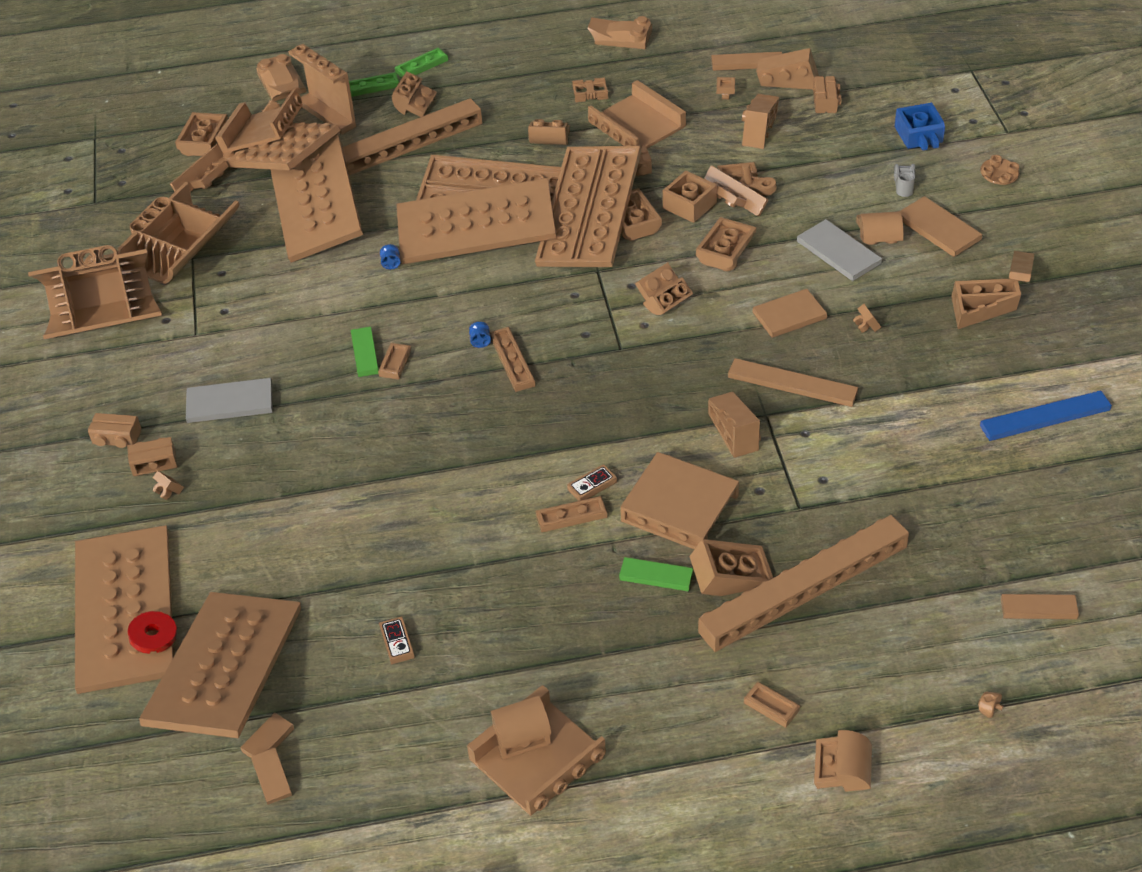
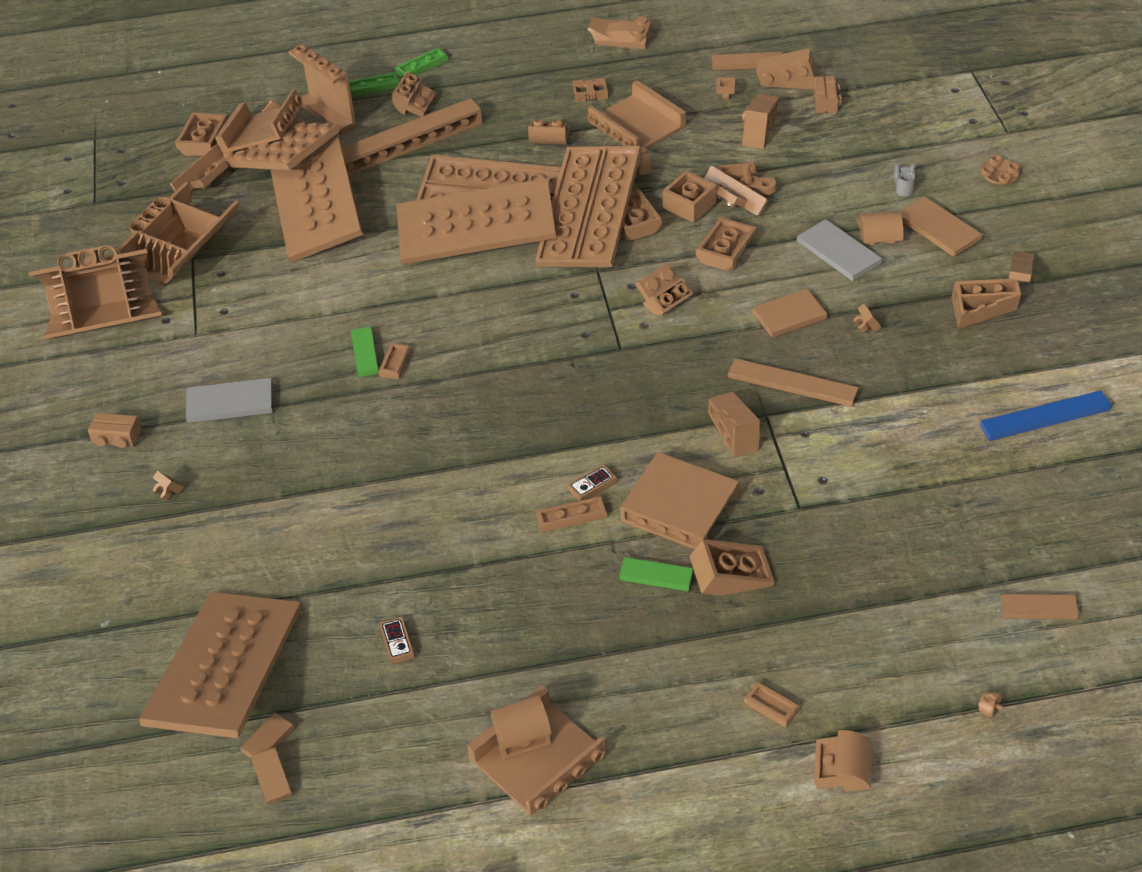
(114, 584): medium nougat plate -> none
(152, 456): medium nougat brick -> none
(152, 621): red tile -> none
(279, 77): medium nougat slope -> none
(390, 256): blue wheel -> none
(479, 334): blue wheel -> none
(512, 359): medium nougat tile -> none
(802, 583): medium nougat brick -> none
(920, 126): blue hinge -> none

